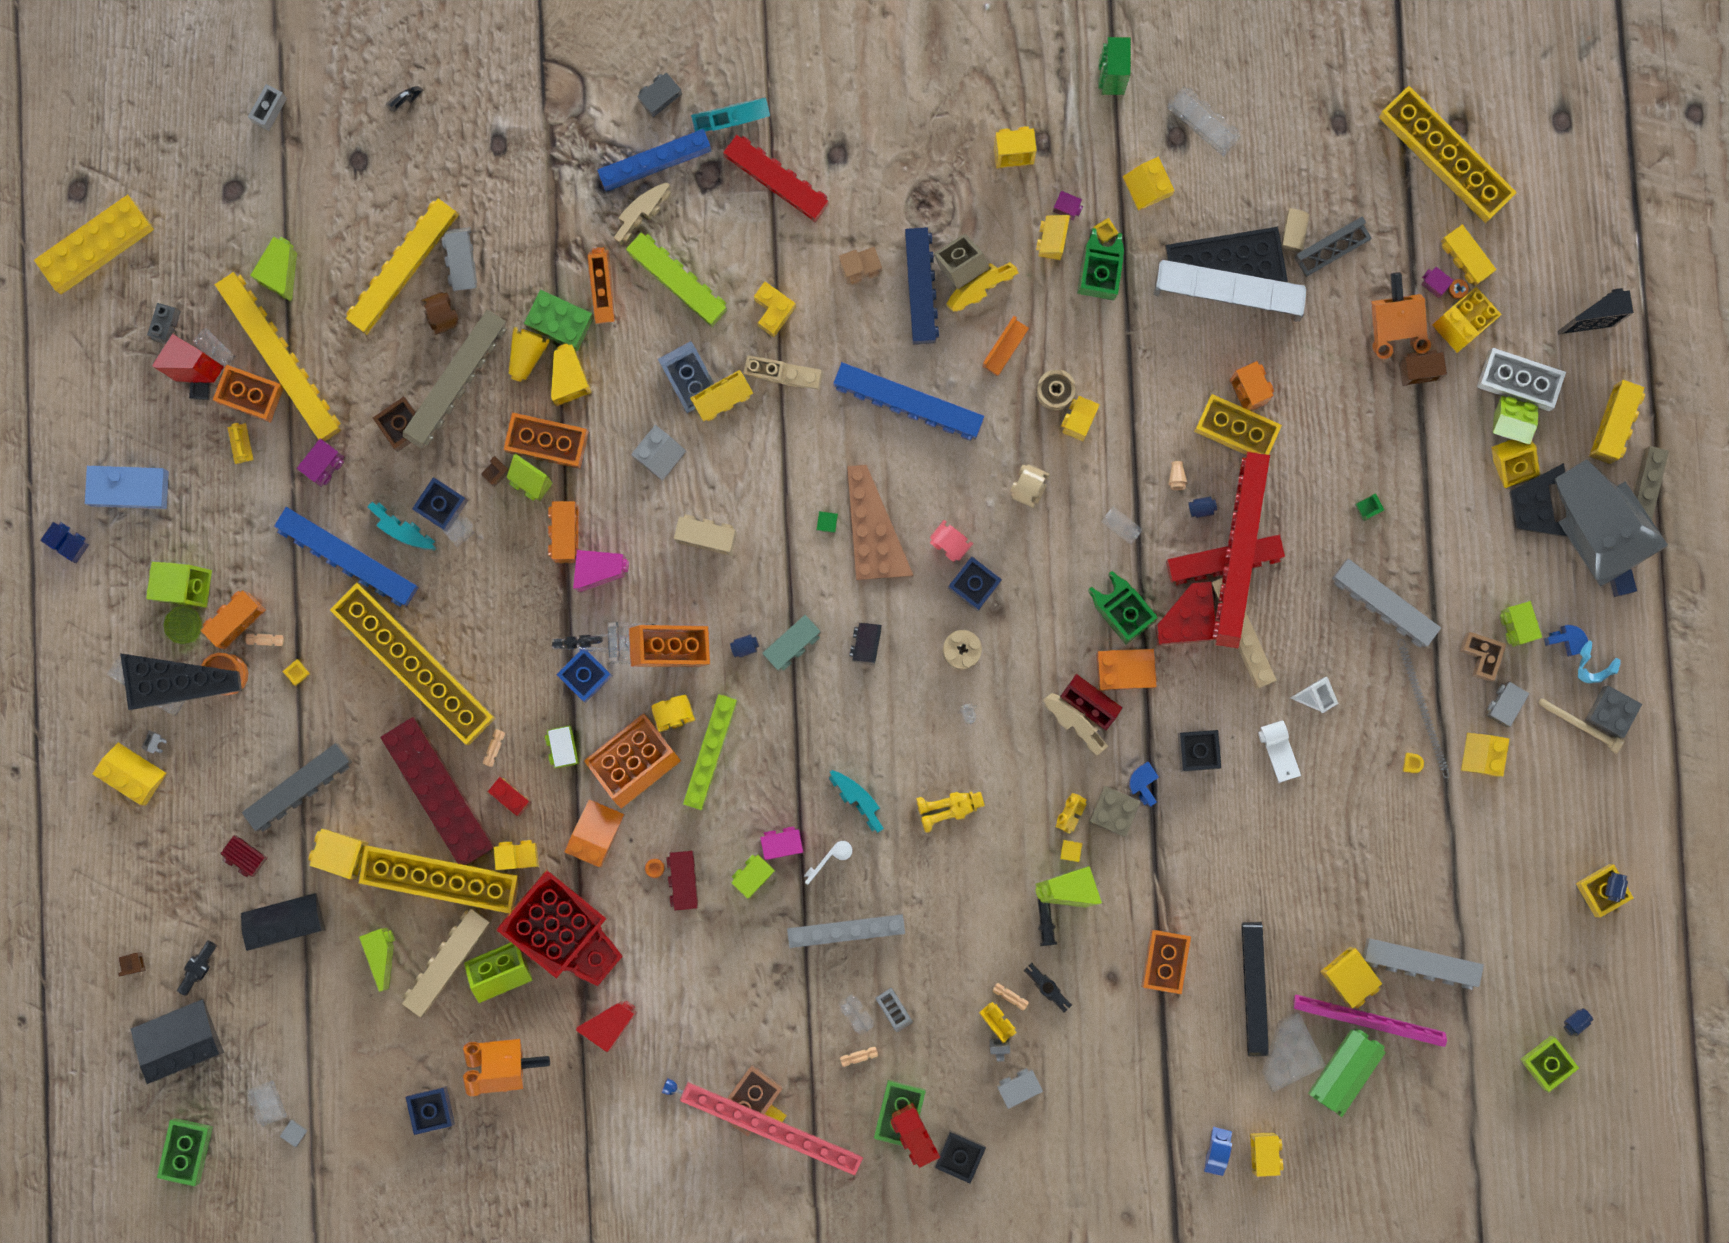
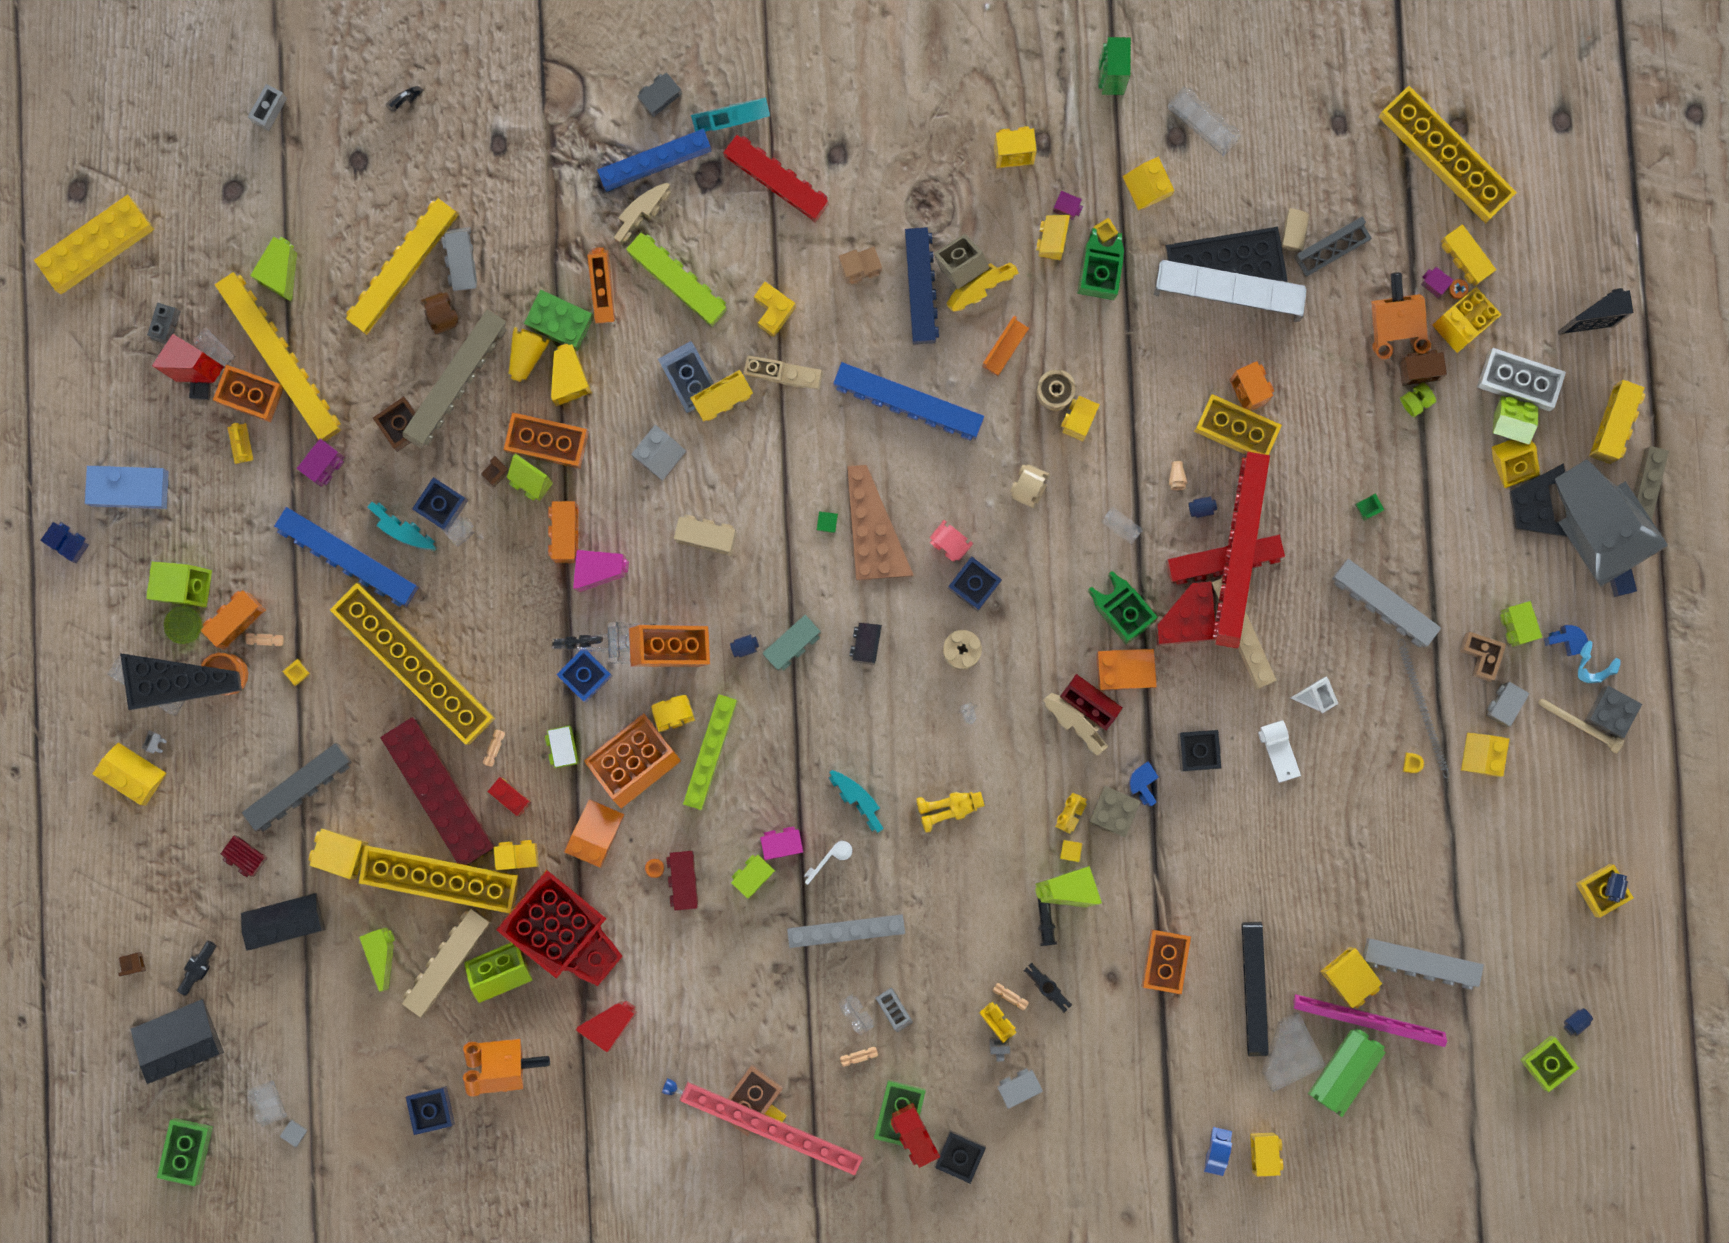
(1412, 402): none -> lime wheel

